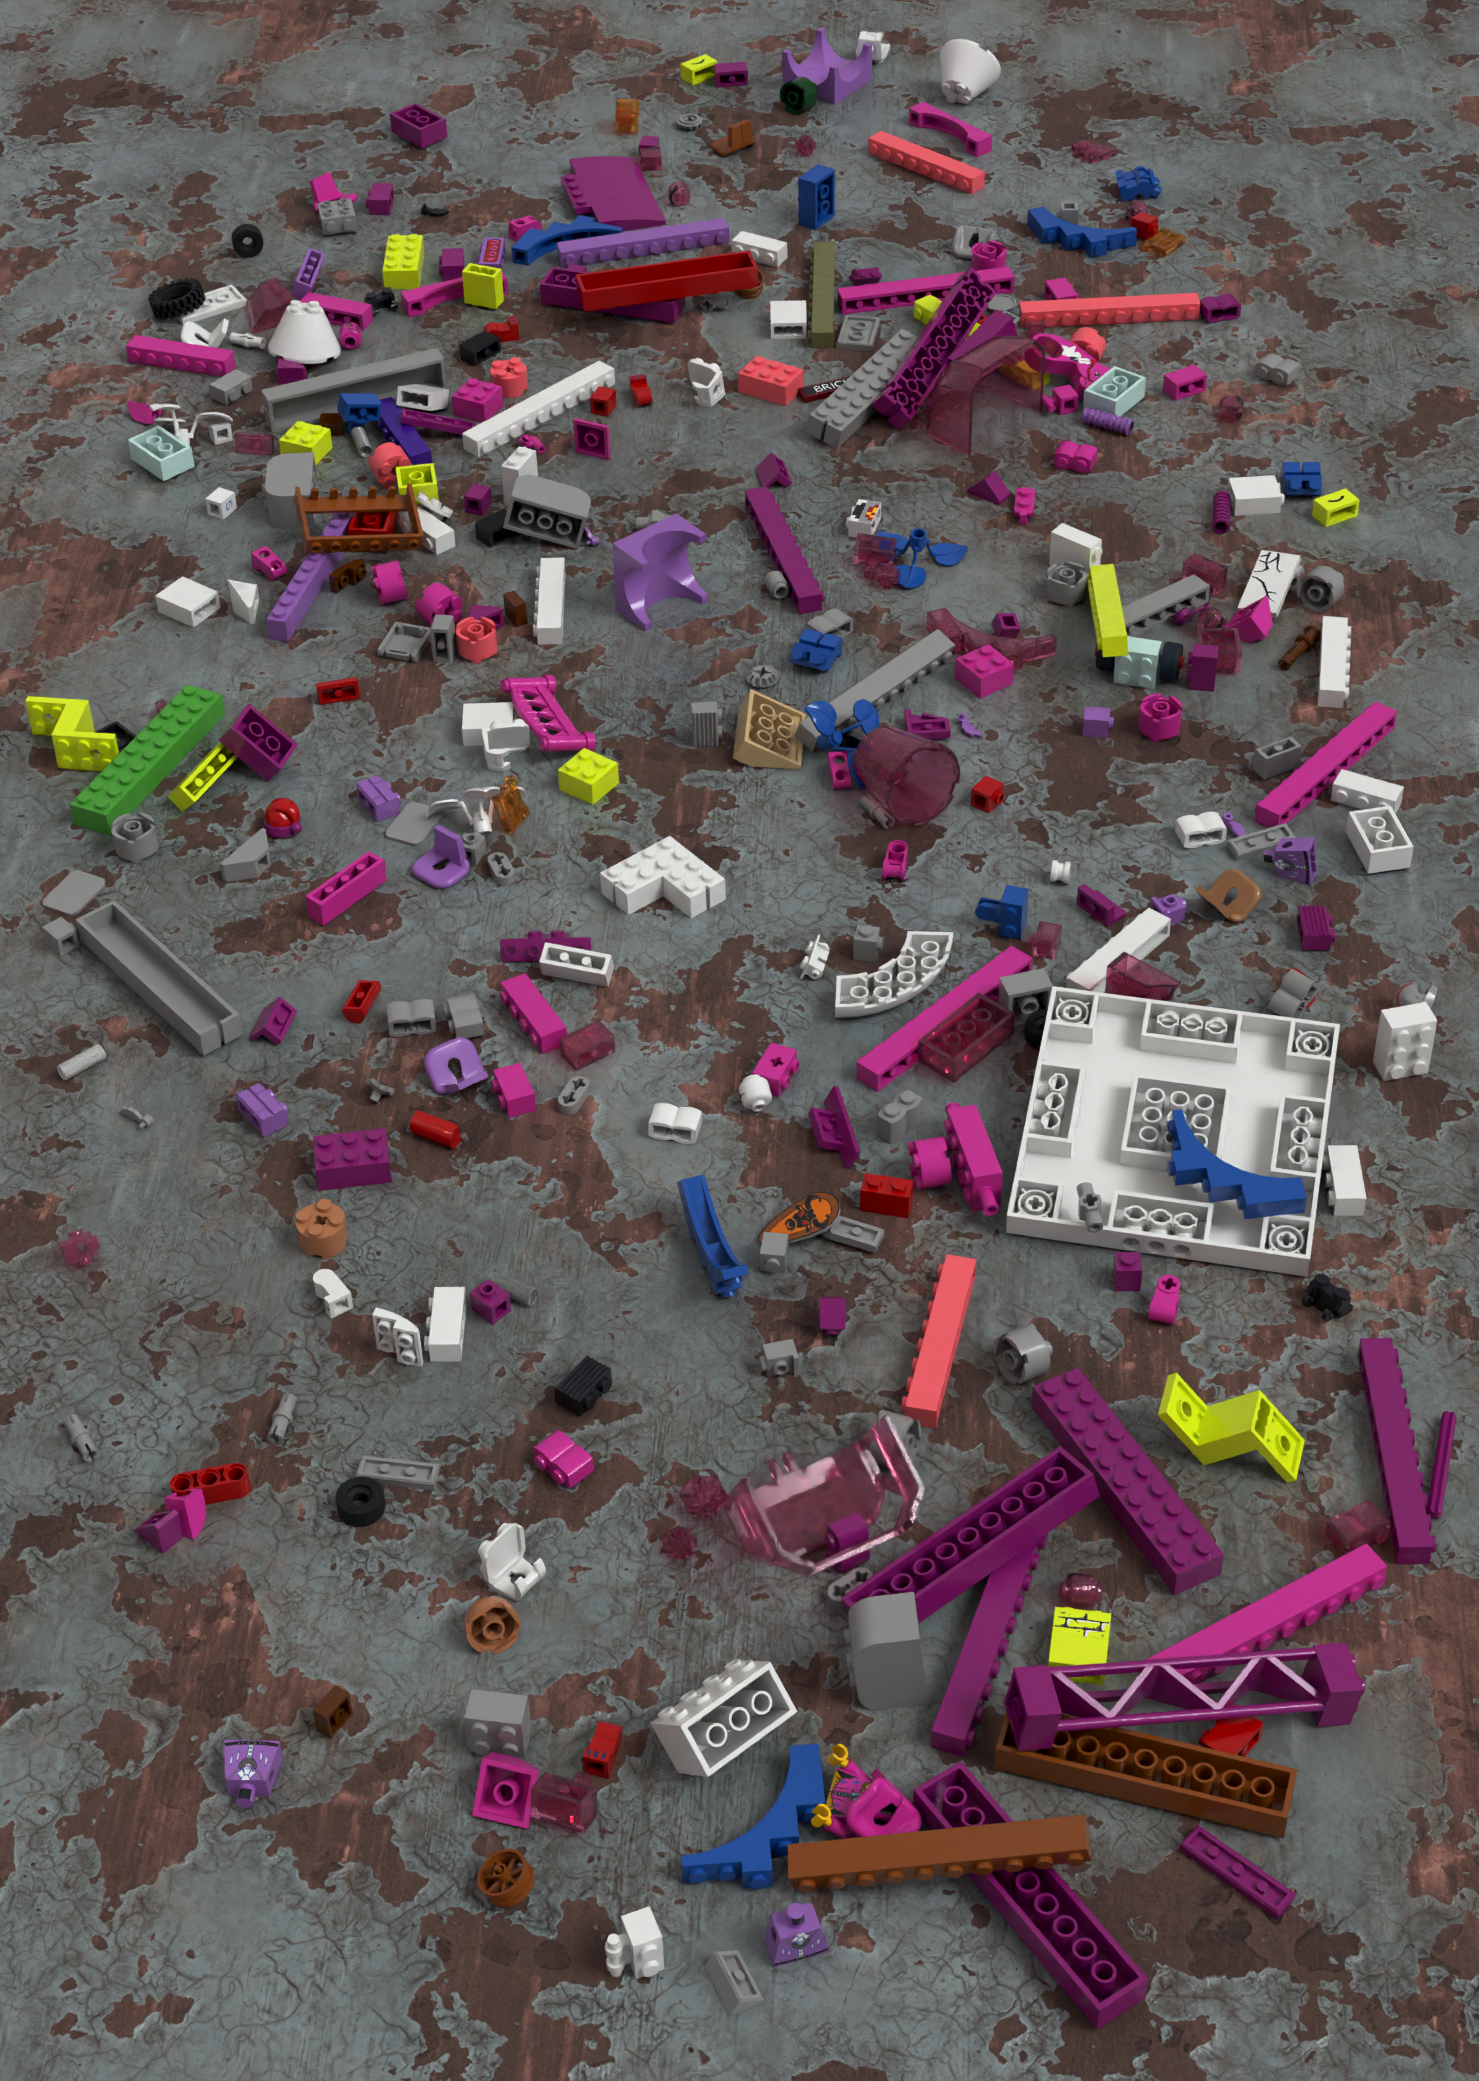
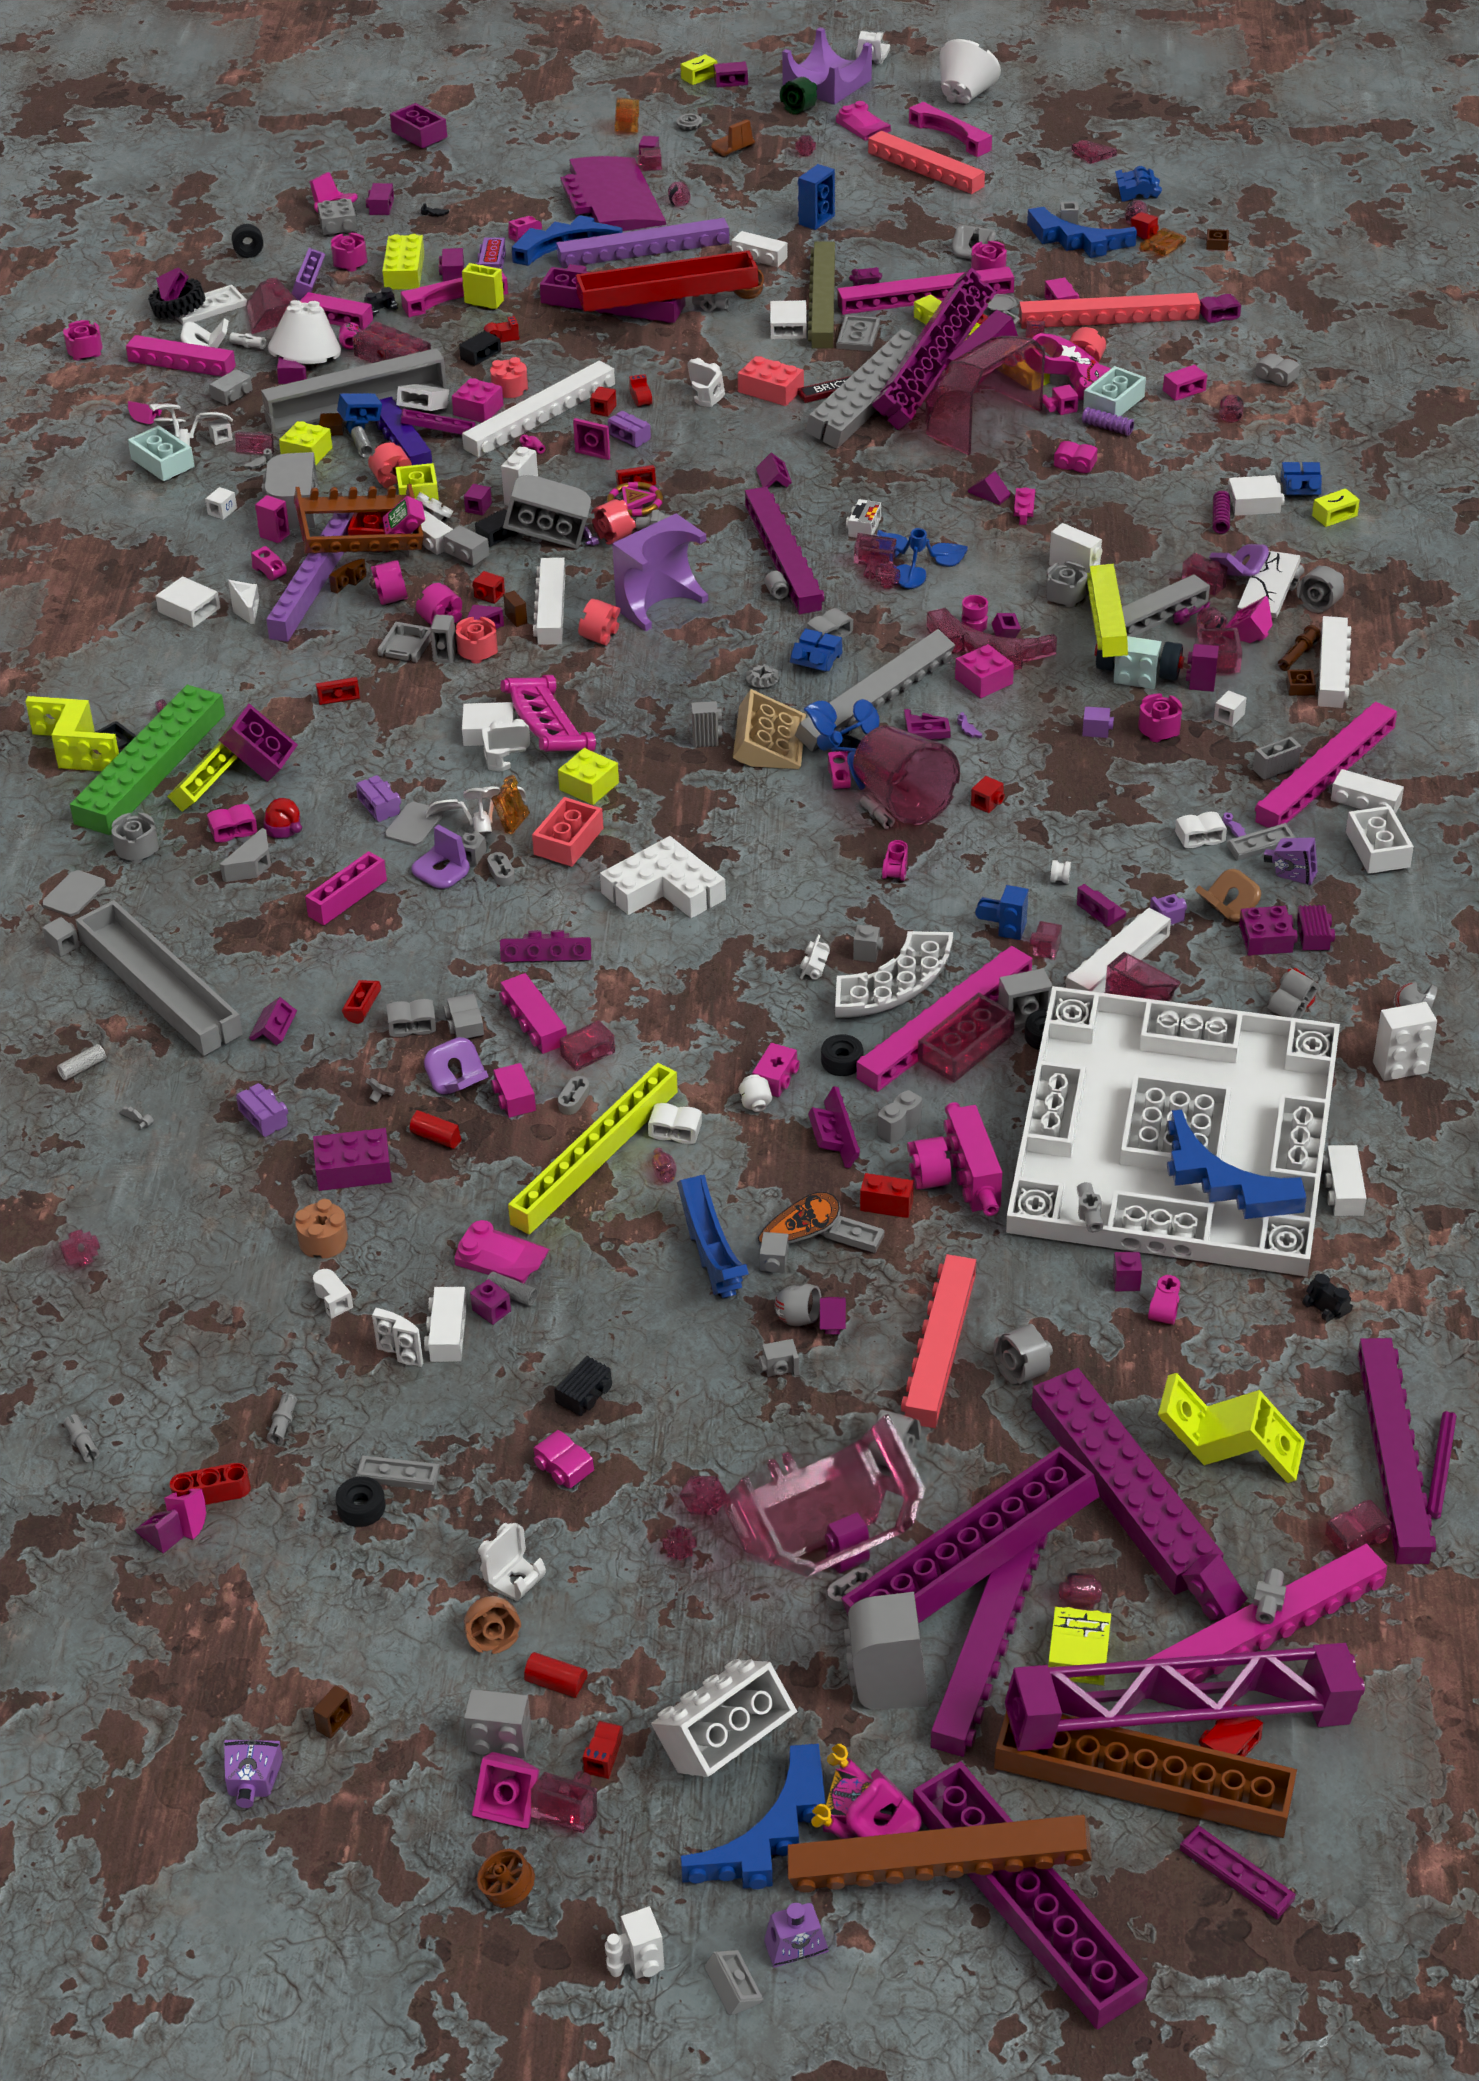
(83, 340): none -> dark pink brick
(171, 284): none -> magenta slope
(232, 823): none -> dark pink brick
(258, 462): none -> light grey piece
(272, 519): none -> dark pink brick
(348, 251): none -> dark pink brick
(383, 343): none -> clear pink brick
(404, 517): none -> dark pink brick
(466, 545): none -> light grey brick
(488, 587): none -> red brick
(498, 1252): none -> dark pink slope
(554, 1674): none -> red brick
(567, 831): none -> coral brick
(576, 964): white brick -> none
(591, 1149): none -> neon yellow brick
(599, 621): none -> coral brick
(612, 521): none -> coral brick
(629, 429): none -> medium lavender brick
(636, 498): none -> piece
(638, 474): none -> red brick
(663, 1166): none -> clear pink plant
(792, 1304): none -> light grey helmet
(837, 1045): none -> black tyre
(861, 121): none -> dark pink slope
(975, 612): none -> dark pink wheel
(1214, 1586): none -> magenta brick
(1217, 239): none -> reddish brown piece
(1230, 708): none -> white brick
(1258, 555): none -> medium lavender piece
(1267, 930): none -> magenta brick
(1269, 1596): none -> light grey axle
(1300, 682): none -> reddish brown piece

